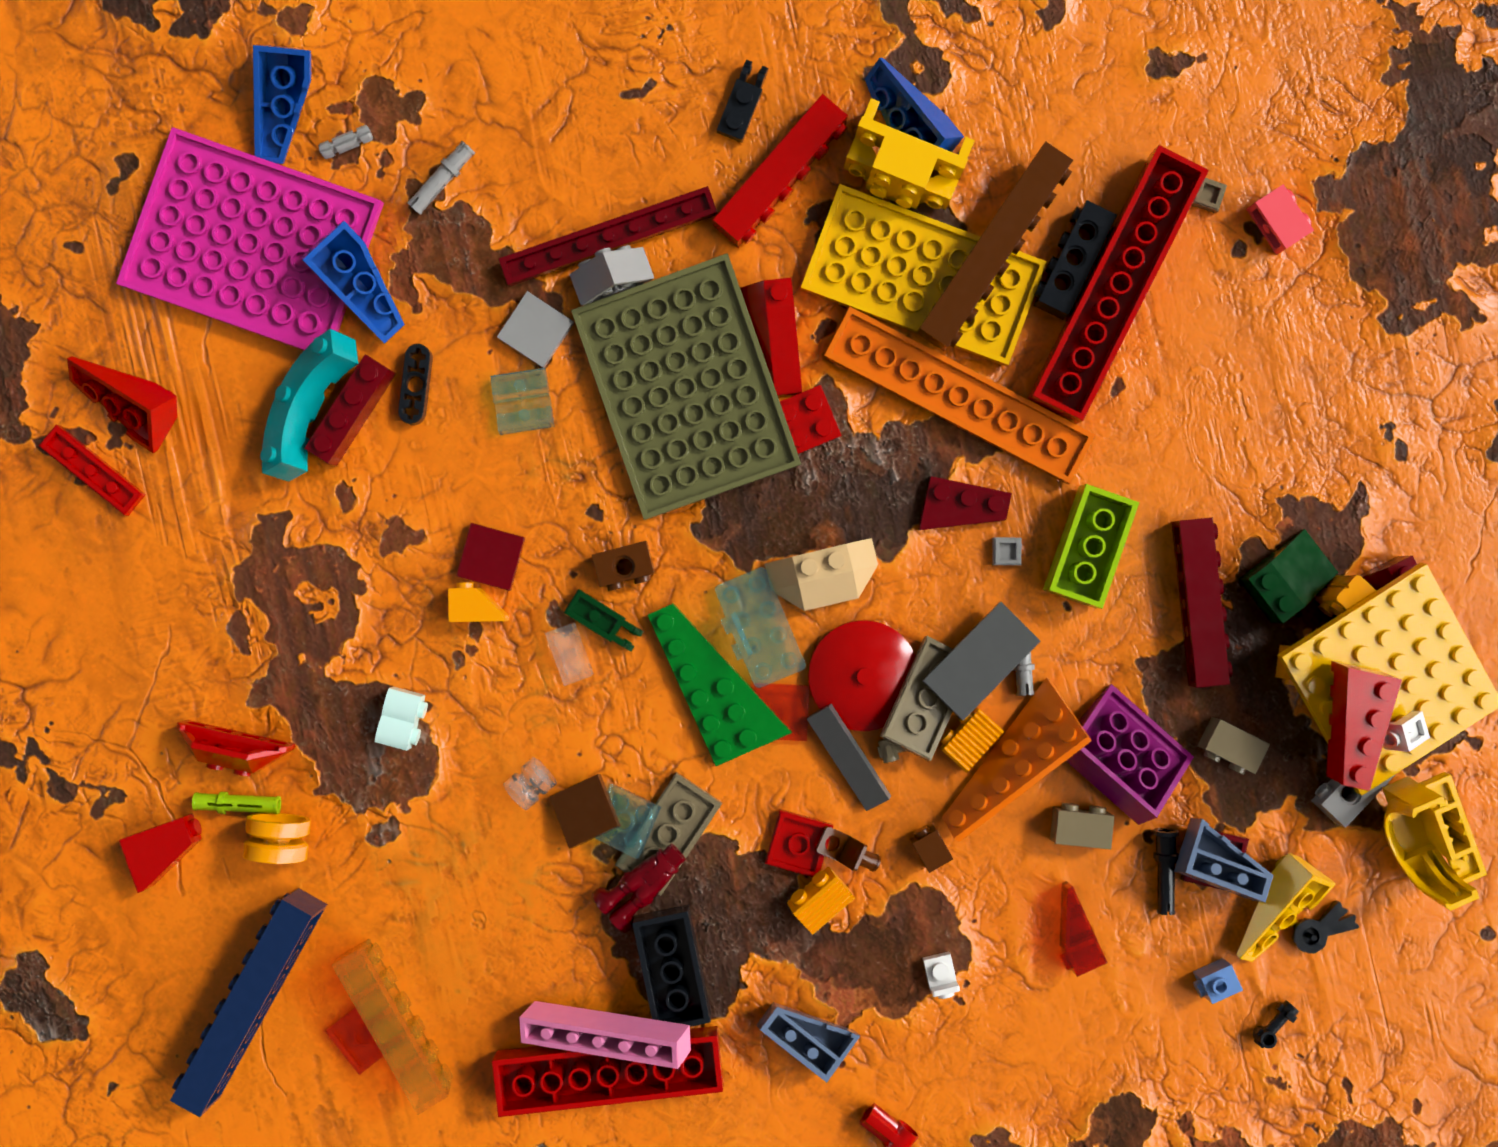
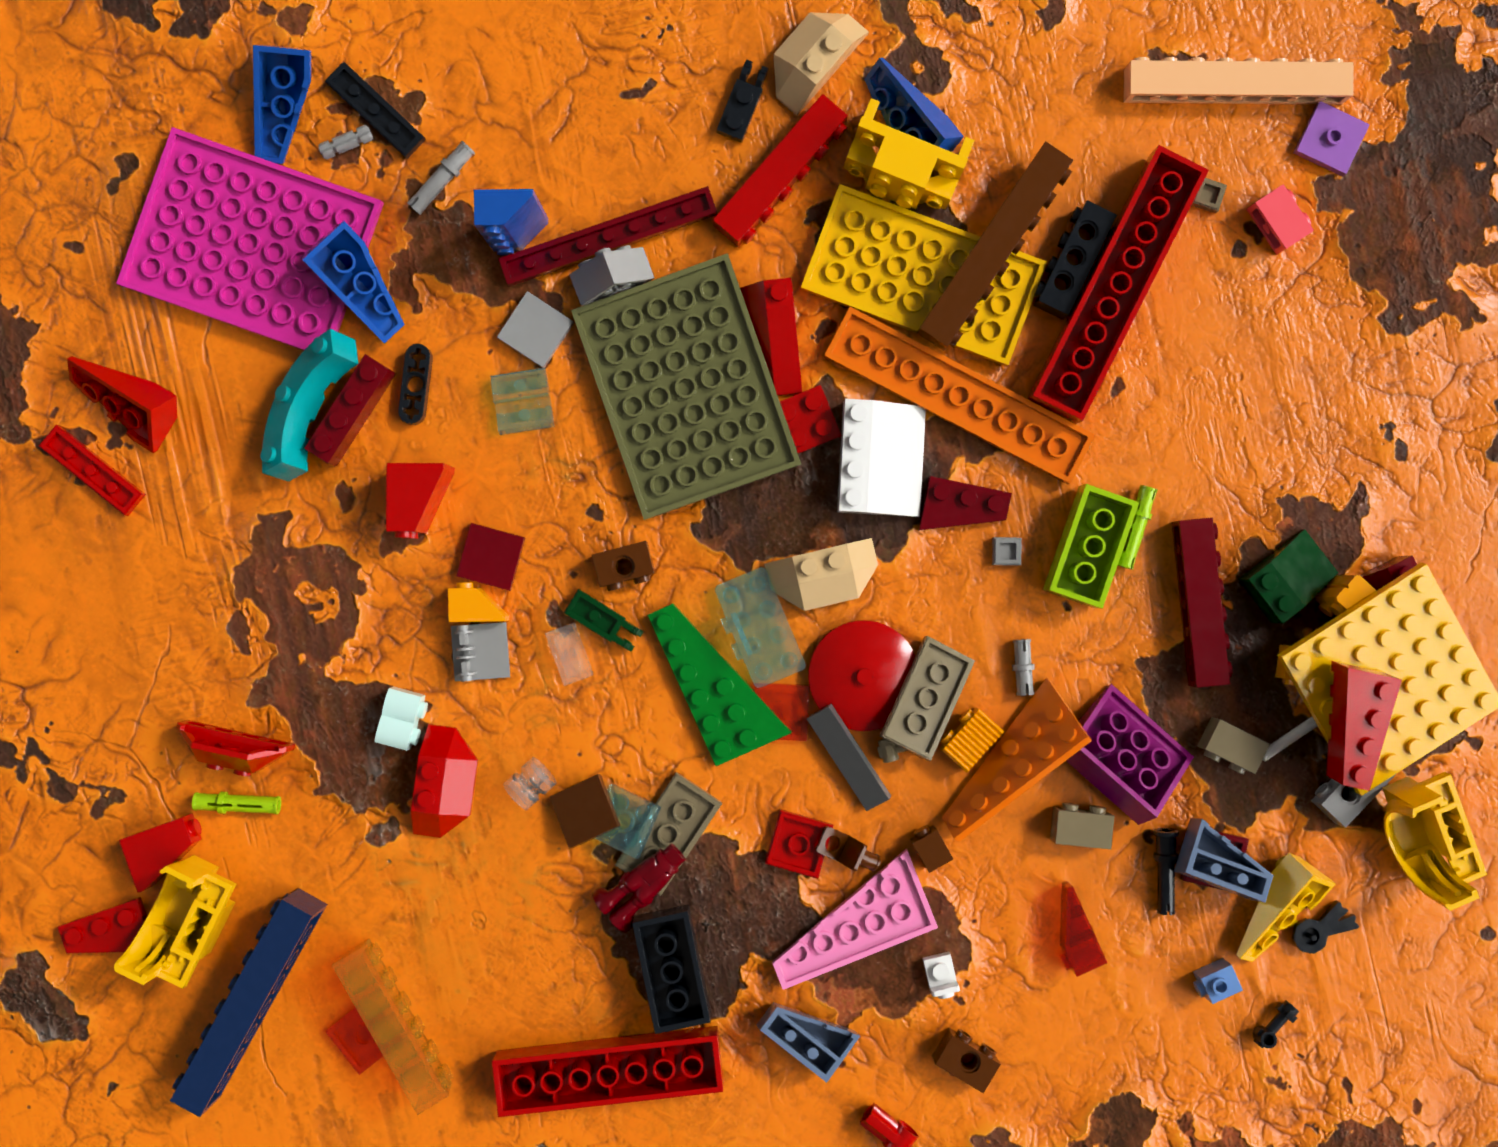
(105, 930): none -> red wing
(180, 924): none -> yellow piece
(276, 838): light orange wheel -> none
(375, 110): none -> black tile
(414, 496): none -> red slope
(443, 782): none -> red wedge
(480, 651): none -> light grey hinge
(508, 218): none -> blue slope
(605, 1034): bright pink brick -> none
(813, 56): none -> tan wedge
(820, 900): light orange brick -> none
(871, 919): none -> bright pink wing
(881, 458): none -> white slope
(975, 1073): none -> reddish brown brick
(981, 661): dark grey tile -> none
(1146, 497): none -> lime pin
(1238, 81): none -> light nougat brick
(1290, 738): none -> white bar
(1331, 138): none -> medium lavender plate
(1406, 732): bracket -> none

